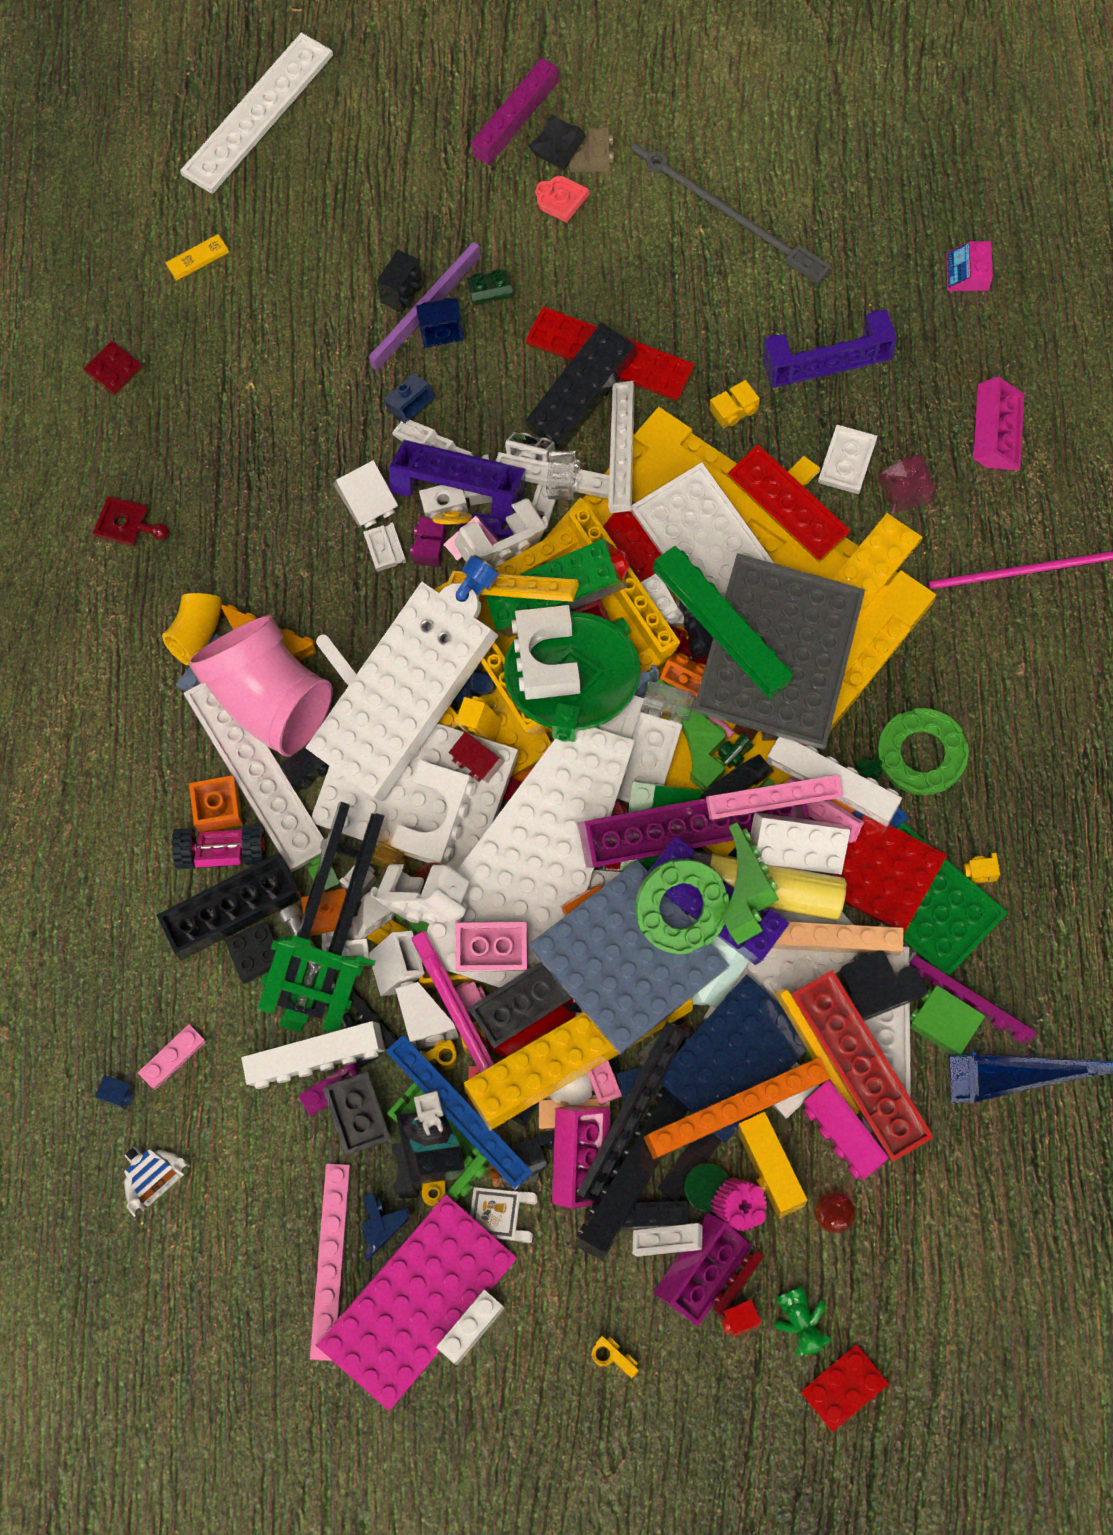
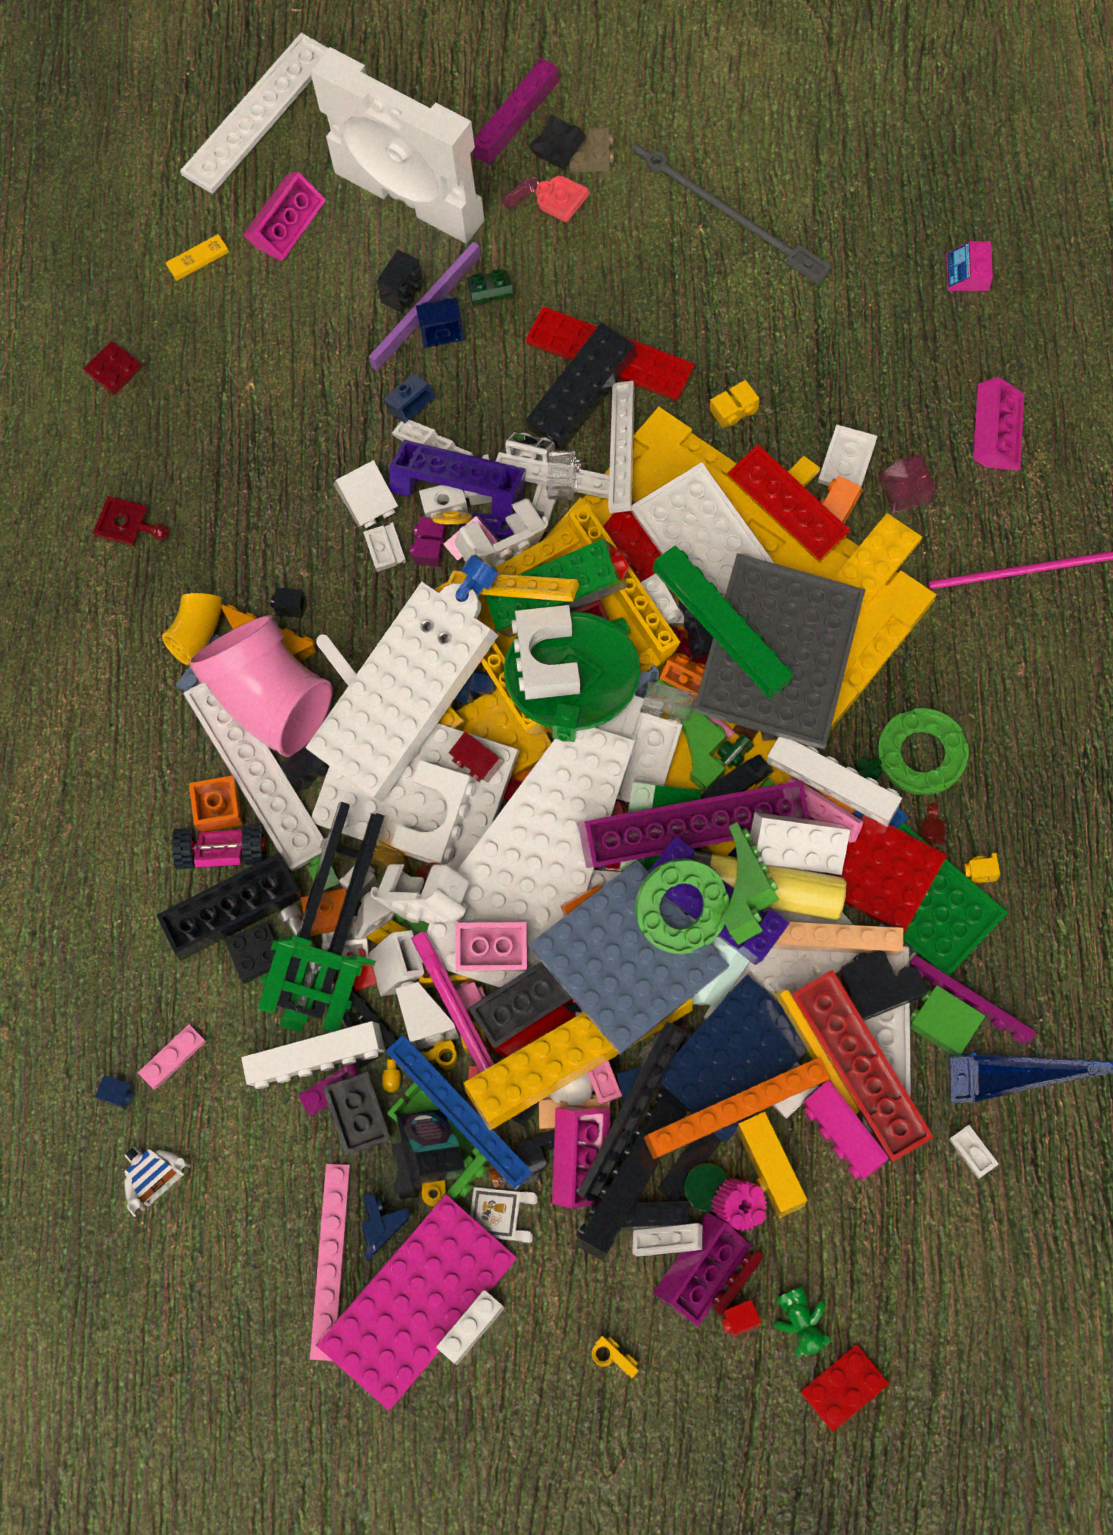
(284, 216): none -> dark pink slope
(288, 602): none -> black brick
(367, 976): none -> red plate
(391, 1077): none -> yellow cylinder
(399, 146): none -> white brick
(428, 1110): white plate -> none
(478, 718): yellow brick -> none
(519, 193): none -> clear pink cylinder
(774, 797): bright pink plate -> none
(835, 1212): clear red piece -> none
(842, 498): none -> orange brick
(872, 348): dark purple plate -> none
(931, 829): none -> clear red plate
(973, 1152): none -> white plate

